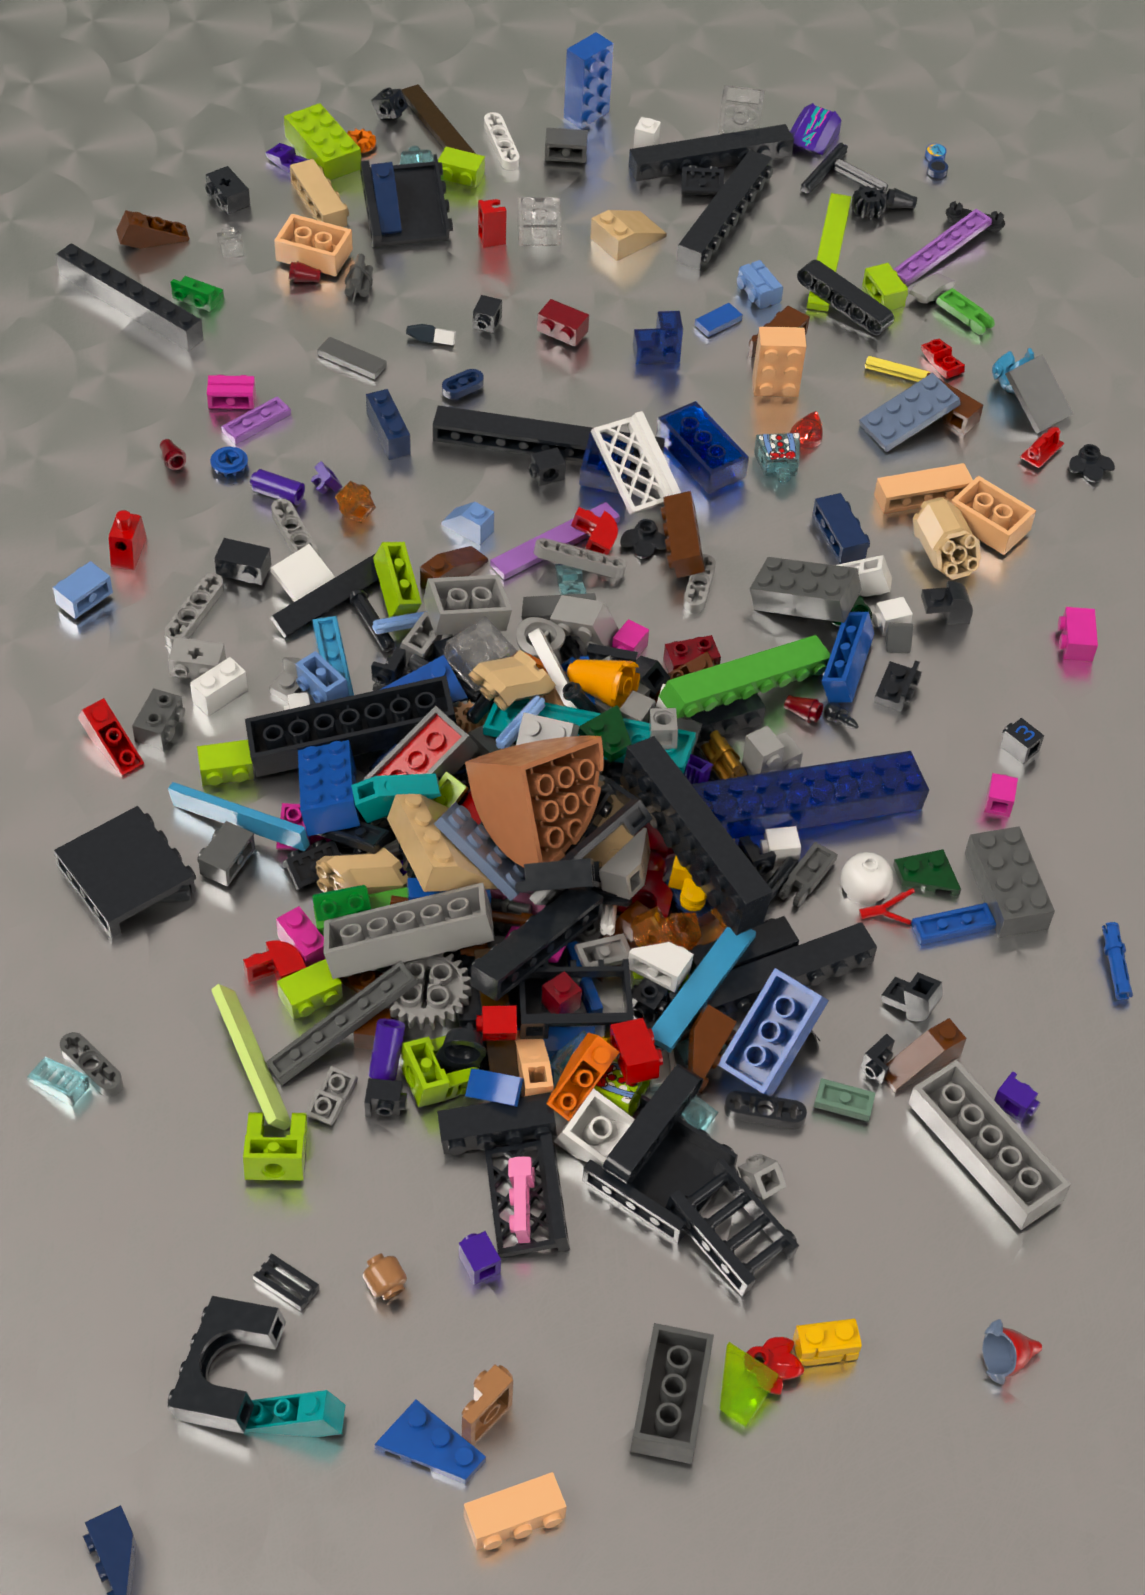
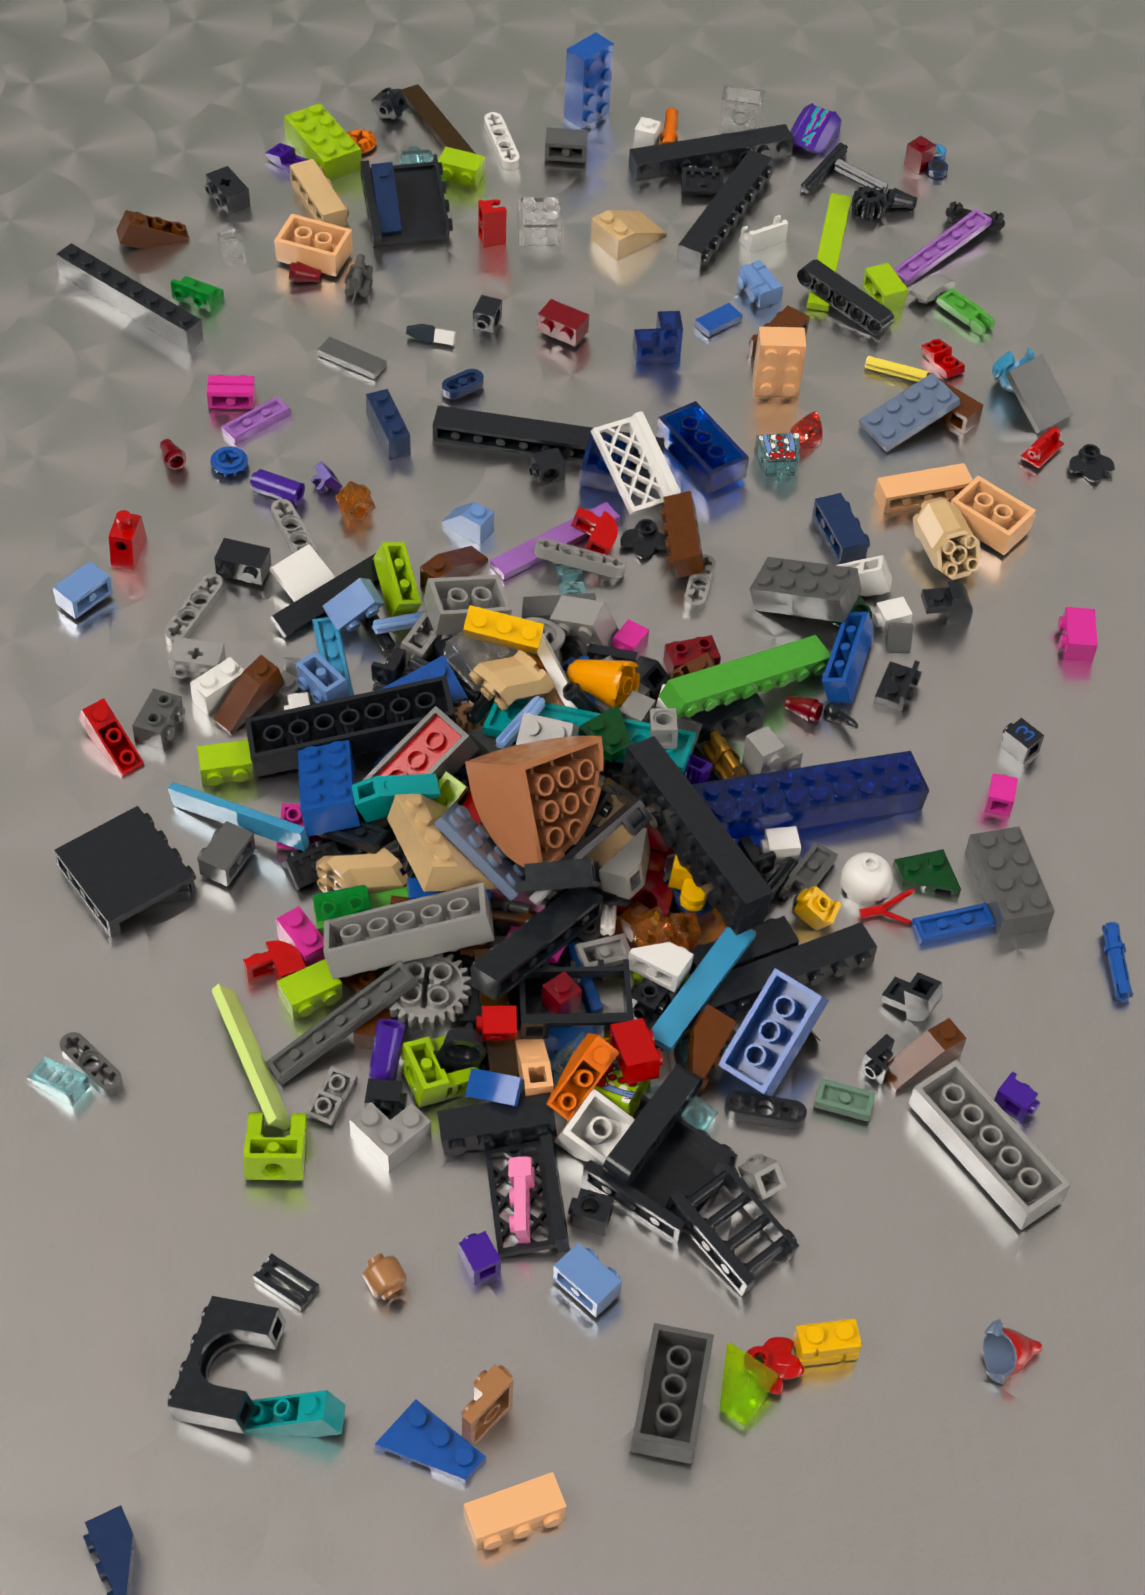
(249, 693): none -> reddish brown slope
(353, 605): none -> medium blue brick
(393, 1139): none -> light grey brick
(502, 629): none -> yellow brick
(587, 1279): none -> medium blue brick
(595, 1222): none -> black brick
(669, 133): none -> orange pin
(765, 236): none -> white hinge
(816, 908): none -> yellow brick
(919, 154): none -> dark red brick

